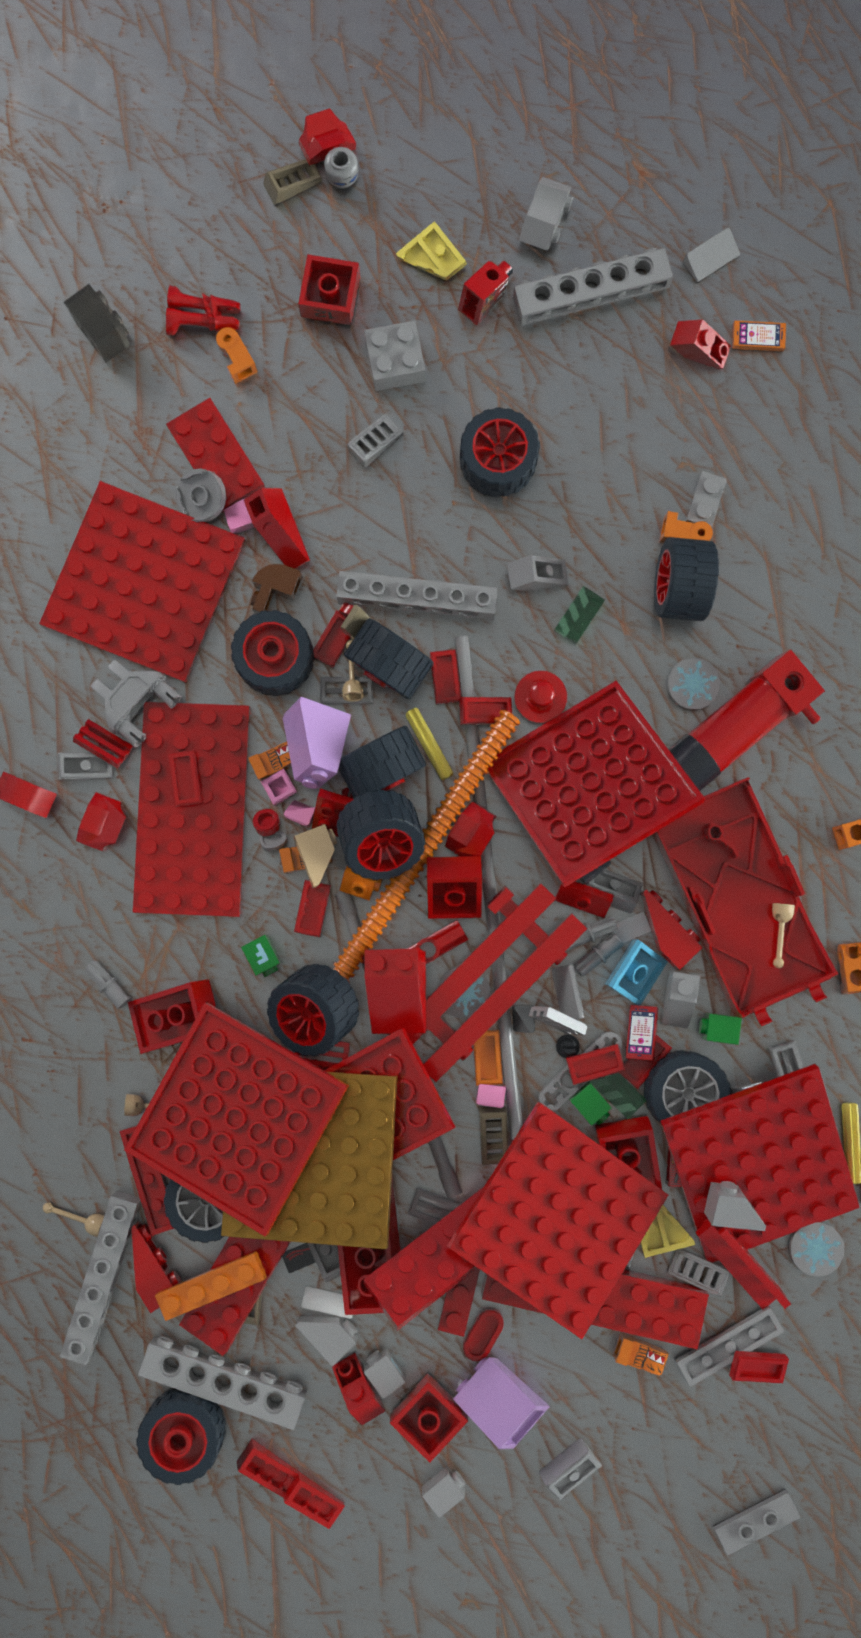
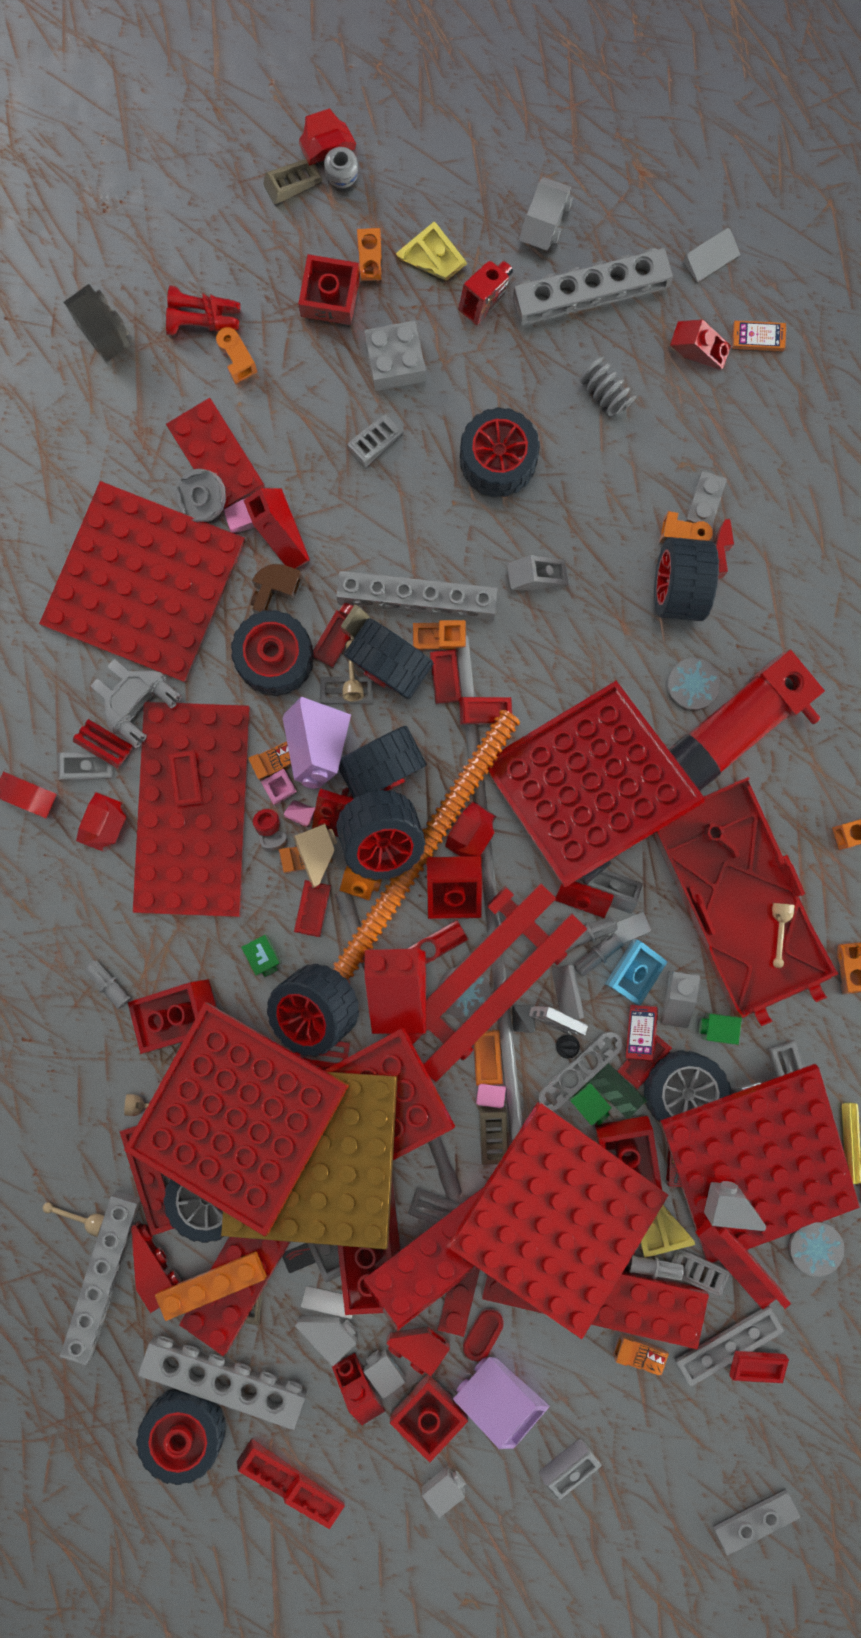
(369, 254): none -> orange leg
(420, 1346): none -> red slope
(429, 743): light yellow axle -> none
(439, 636): none -> orange slope
(540, 696): red plate -> none
(579, 615): clear green tile -> none
(595, 1064): red tile -> none
(606, 388): none -> light grey piece
(656, 1268): none -> light grey axle
(668, 934): red slope -> none
(724, 542): none -> red slope

